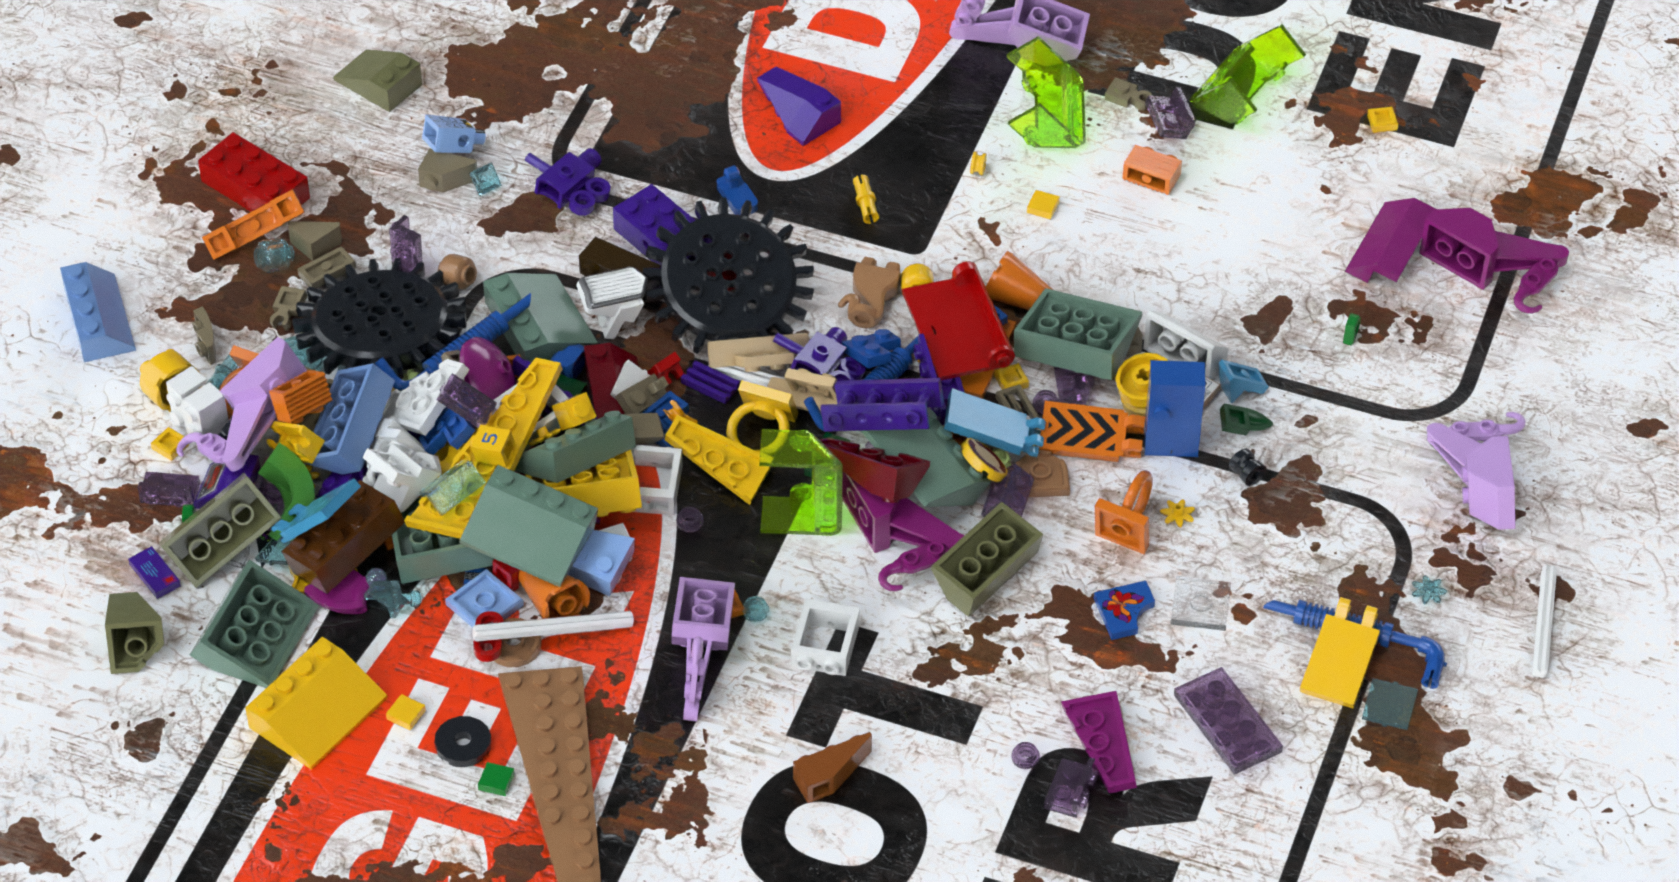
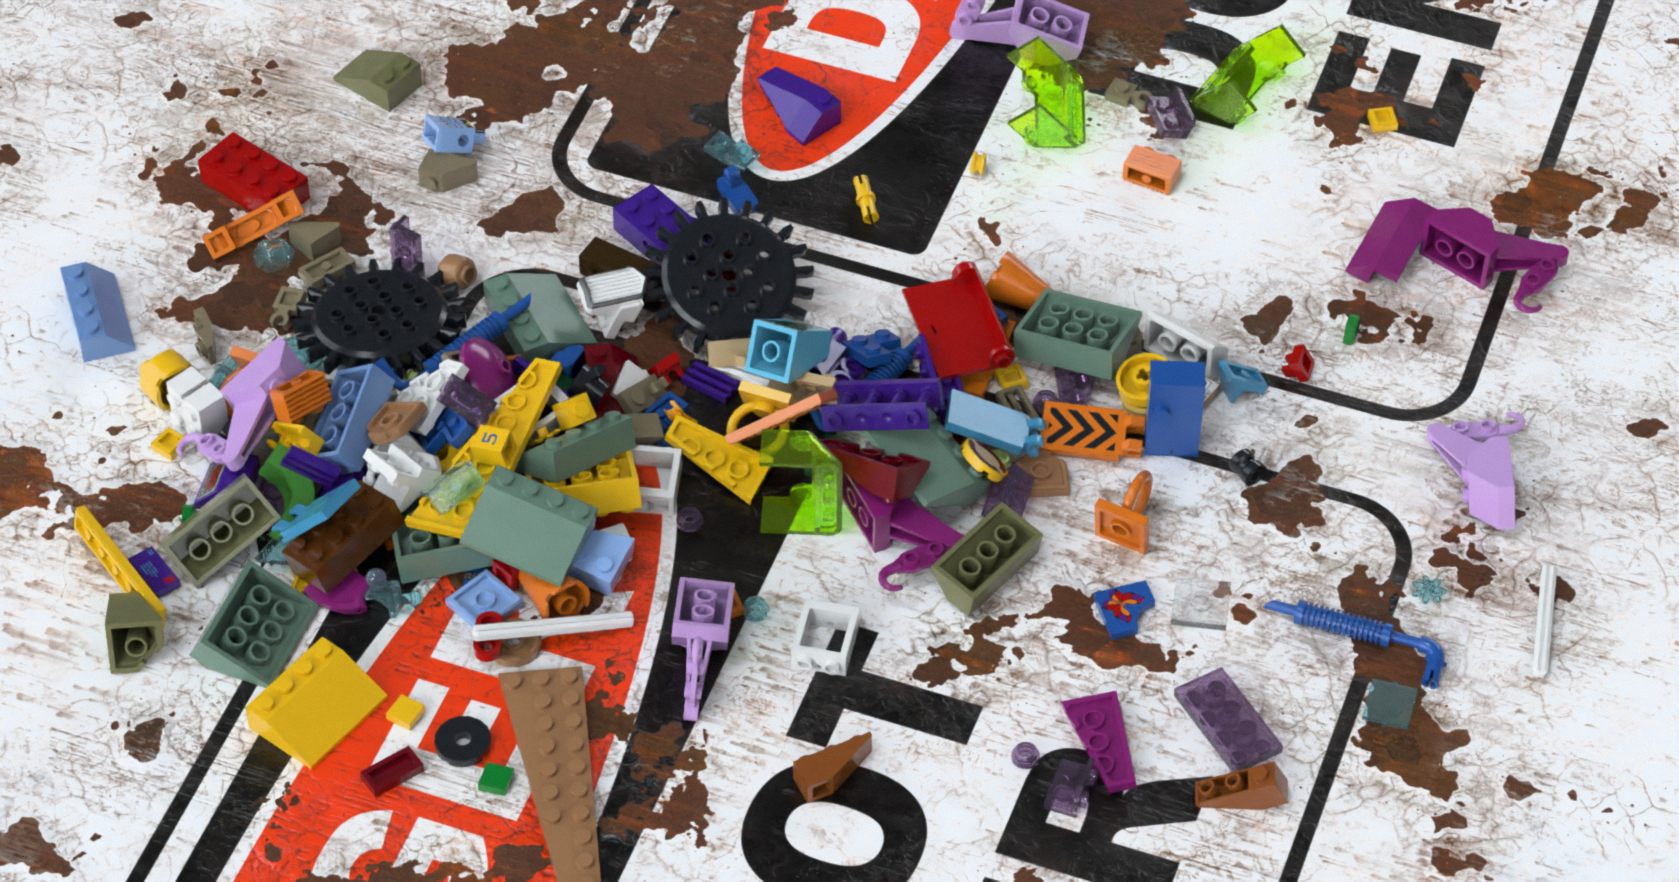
(113, 559): none -> yellow tile
(168, 489): clear purple bracket -> none
(310, 466): none -> dark purple tile
(392, 771): none -> dark red tile
(394, 421): none -> medium nougat tile
(485, 179): clear light blue slope -> none
(568, 178): dark purple piece -> none
(590, 381): none -> black piece
(731, 152): none -> clear light blue slope
(782, 416): none -> orange tile
(786, 348): none -> medium azure slope
(873, 288): medium nougat hips -> none
(916, 275): yellow head -> none
(1043, 204): yellow tile -> none
(1177, 512): yellow plant -> none
(1242, 420): dark green plate -> none
(1248, 788): none -> dark orange slope
(1299, 364): none -> red tile
(1341, 656): yellow tile -> none

